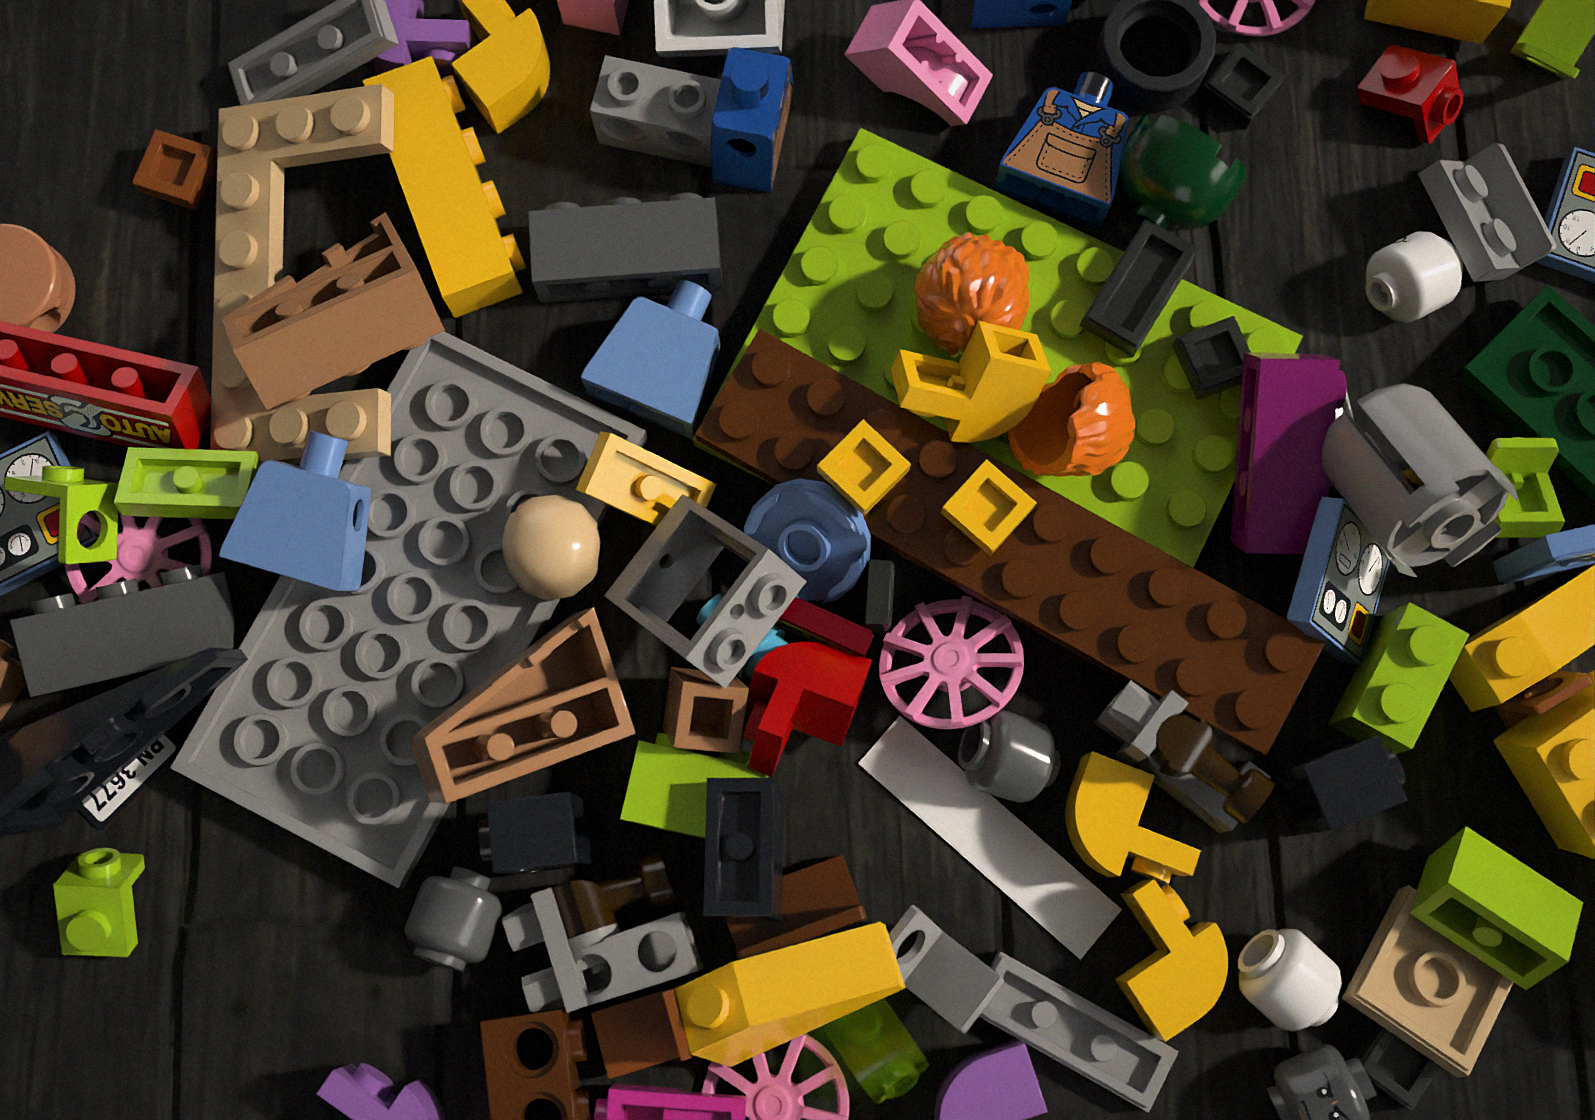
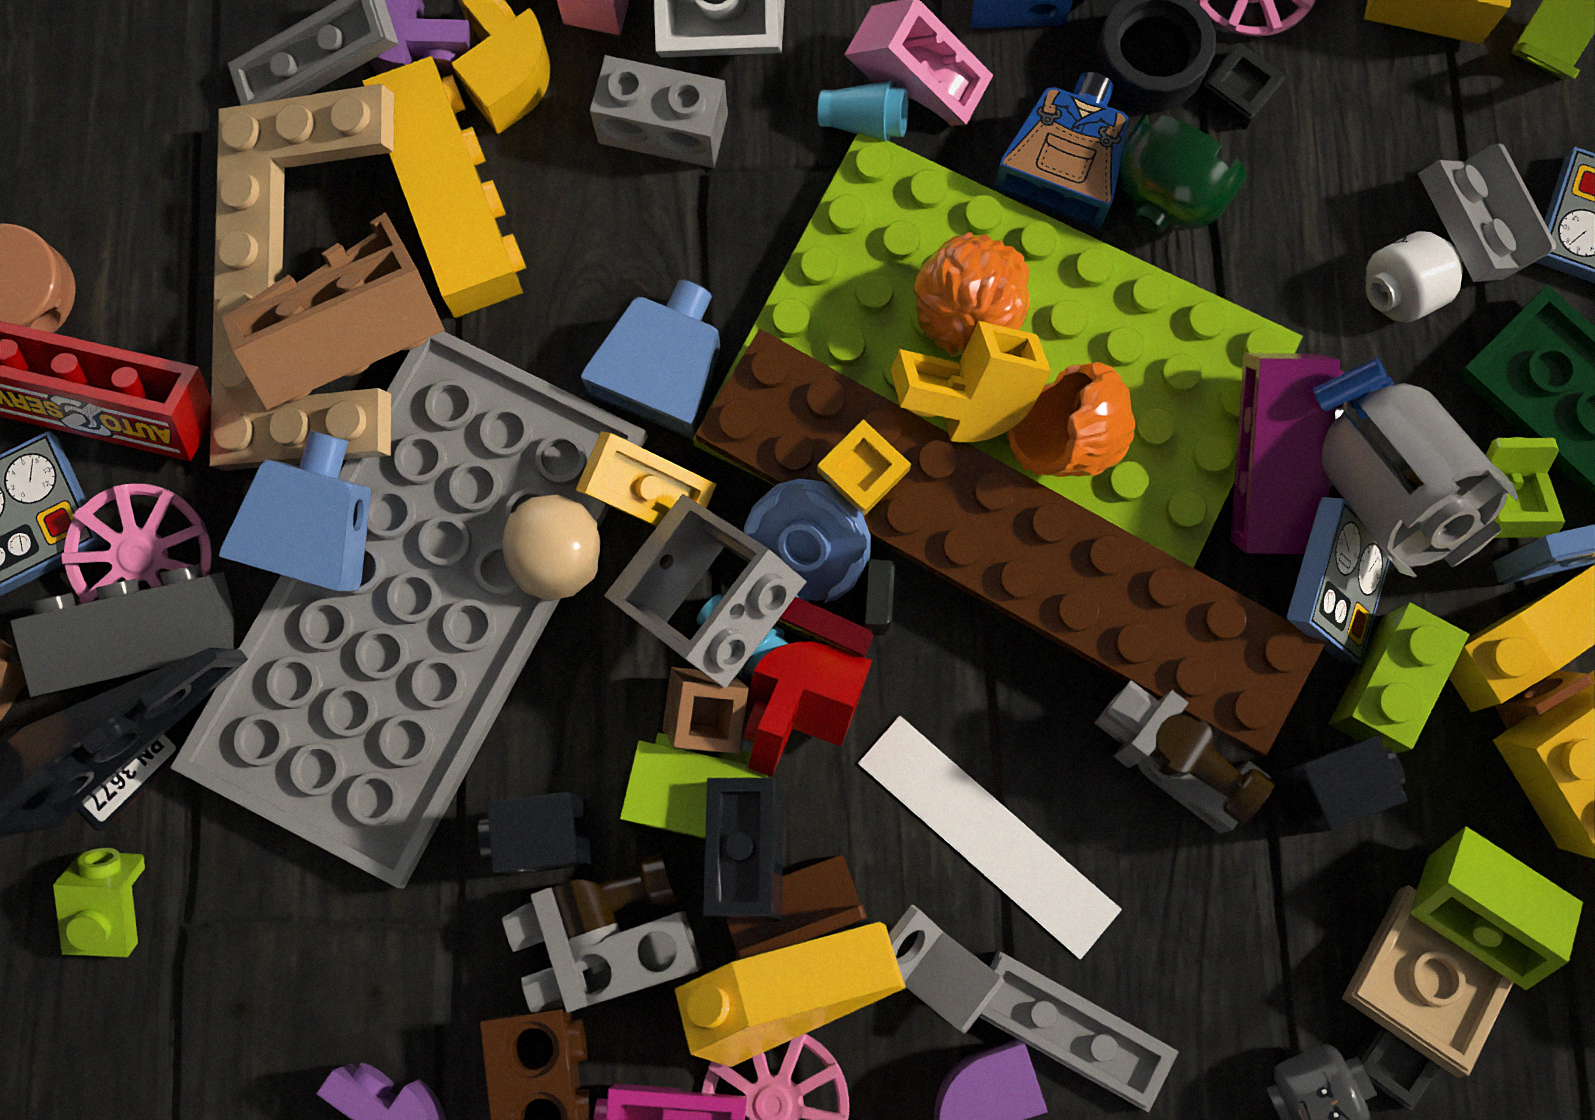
(76, 499): lime bracket -> none
(175, 170): dark orange plate -> none
(185, 482): lime panel -> none
(454, 919): dark grey head -> none
(527, 715): medium nougat wedge -> none
(624, 248): dark grey brick -> none
(641, 1033): dark orange bracket -> none
(751, 107): blue torso -> none
(868, 109): none -> medium azure cone
(878, 1050): clear neon green bracket -> none
(951, 661): bright pink wheel -> none
(988, 507): yellow plate -> none
(1009, 756): dark grey head -> none
(1104, 821): yellow brick -> none
(1139, 287): pearl dark grey tile -> none
(1184, 973): yellow brick -> none
(1212, 357): pearl dark grey tile -> none
(1289, 979): white head -> none
(1353, 386): none -> blue piece
(1414, 87): red bracket -> none

